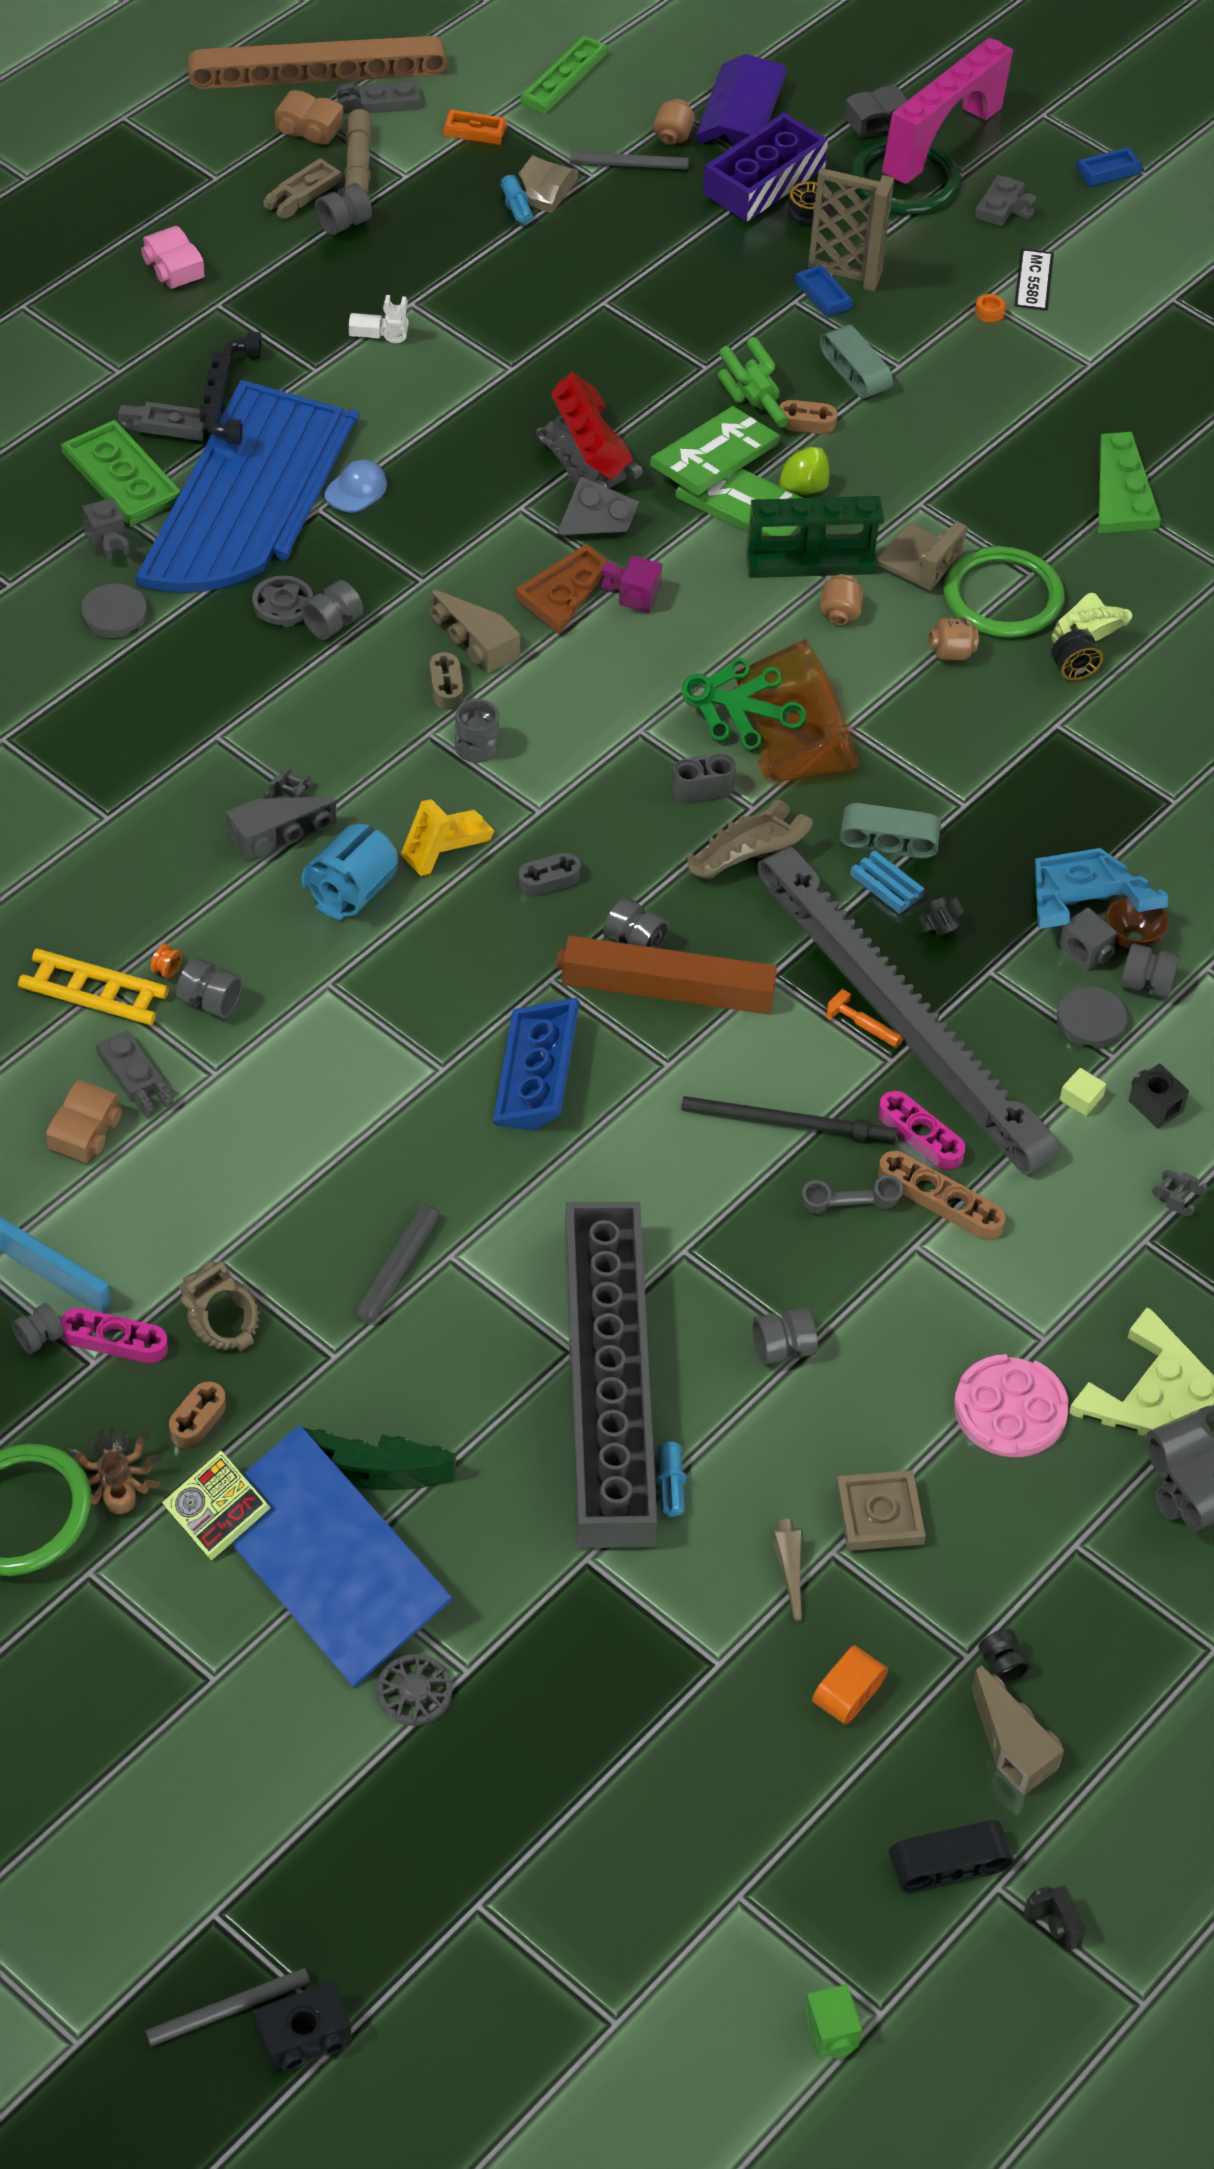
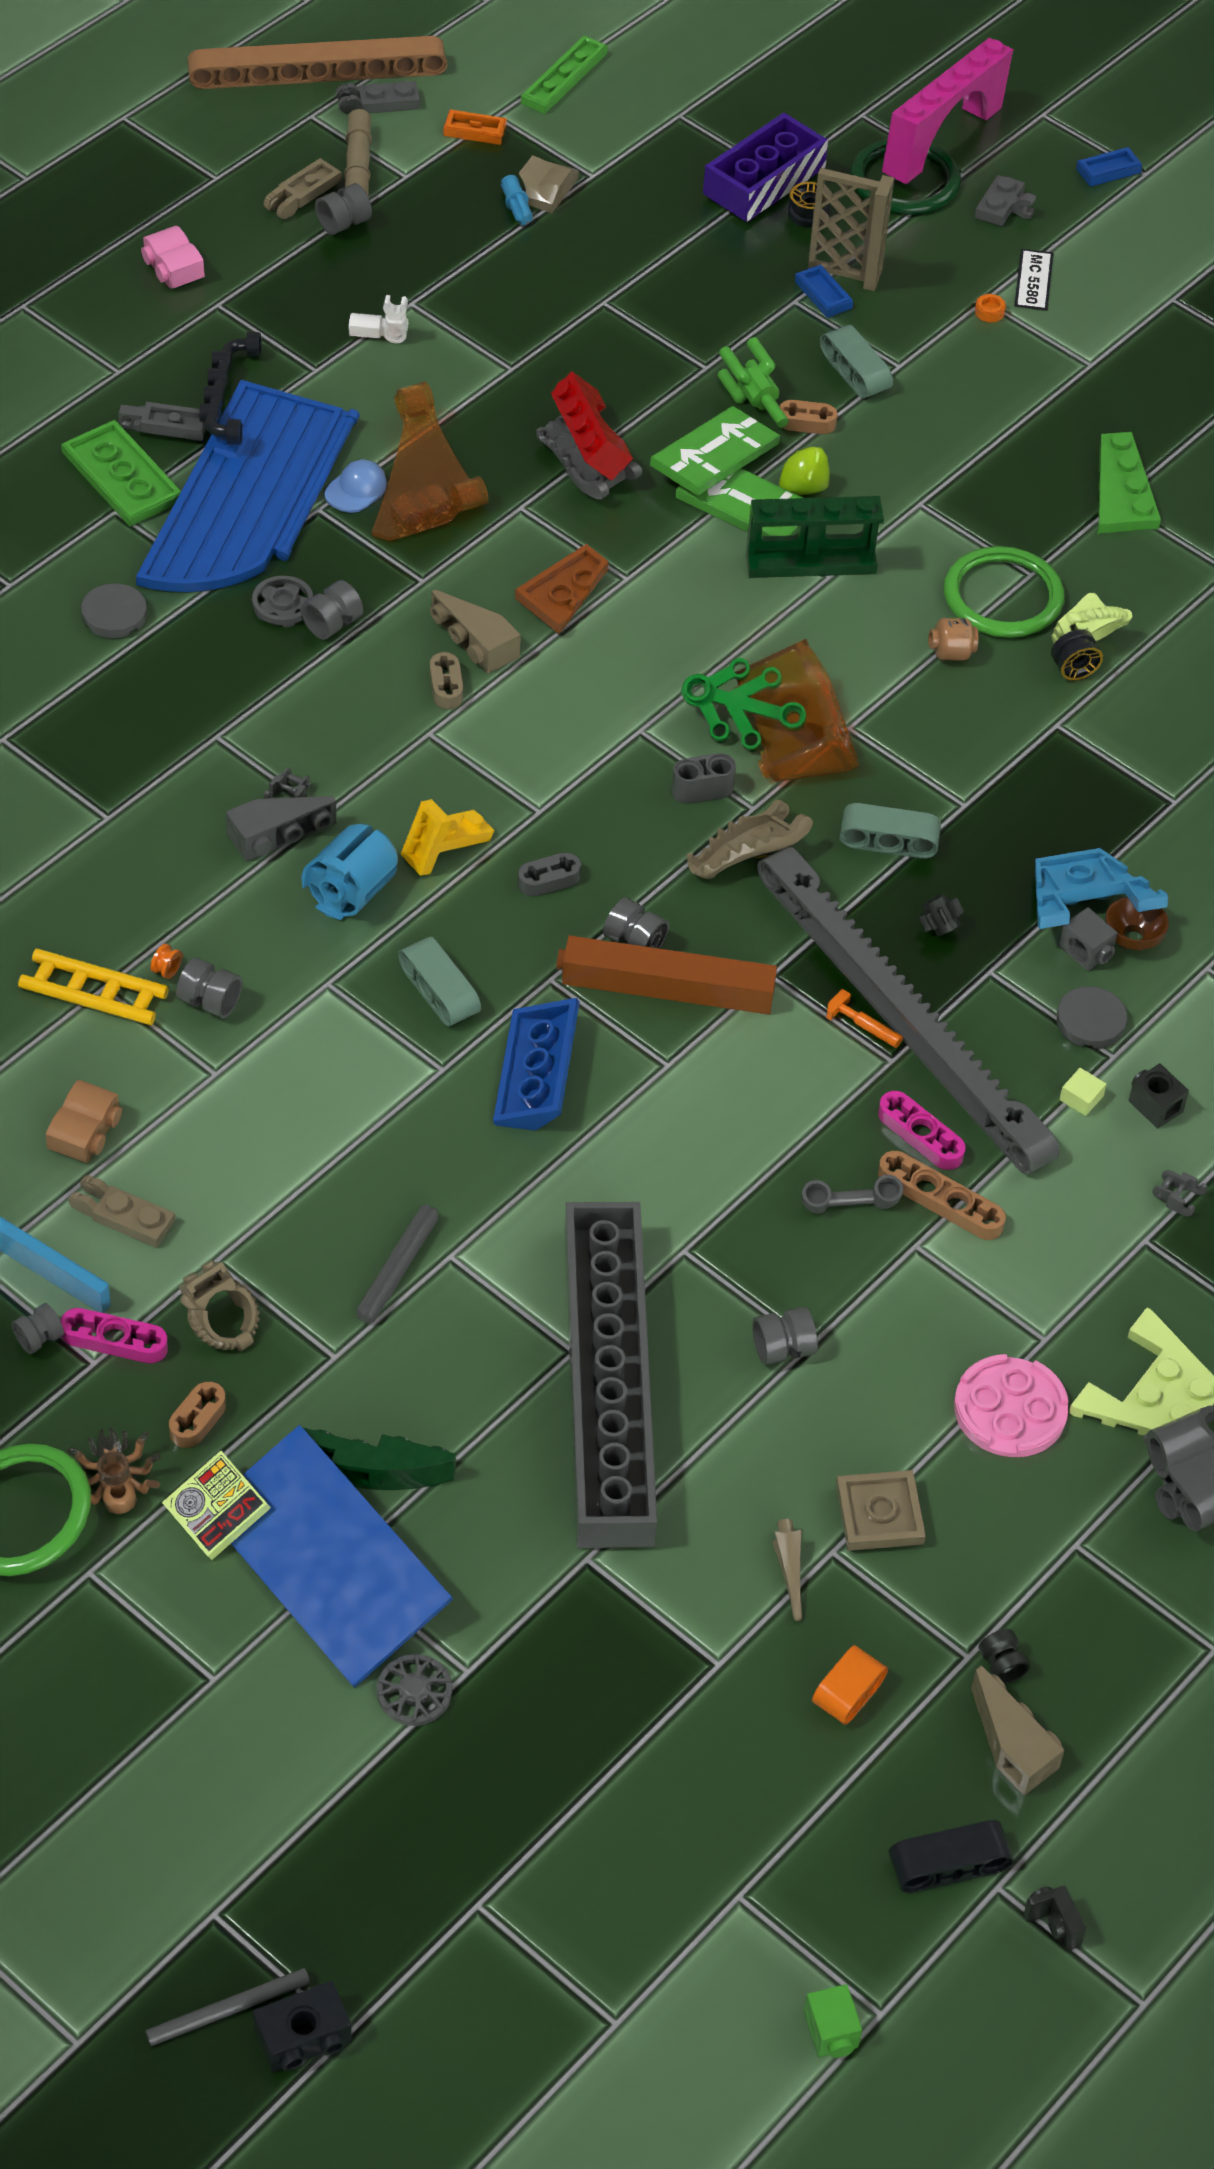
(105, 528): dark grey brick -> none
(123, 1211): none -> dark tan hinge
(133, 1071): dark grey hinge -> none
(309, 117): medium nougat brick -> none
(426, 478): none -> clear orange panel
(439, 981): none -> sand green beam
(476, 730): dark grey wheel -> none
(596, 510): dark grey wing -> none
(629, 160): dark grey piece -> none
(637, 583): magenta brick -> none
(671, 1478): dark azure axle -> none
(674, 121): medium nougat head -> none
(741, 98): dark purple slope -> none
(841, 599): medium nougat head -> none
(858, 1129): pearl dark grey bar -> none
(872, 112): dark grey brick -> none
(890, 878): dark azure tile -> none
(923, 556): dark tan bracket -> none
(1150, 970): dark grey wheel -> none

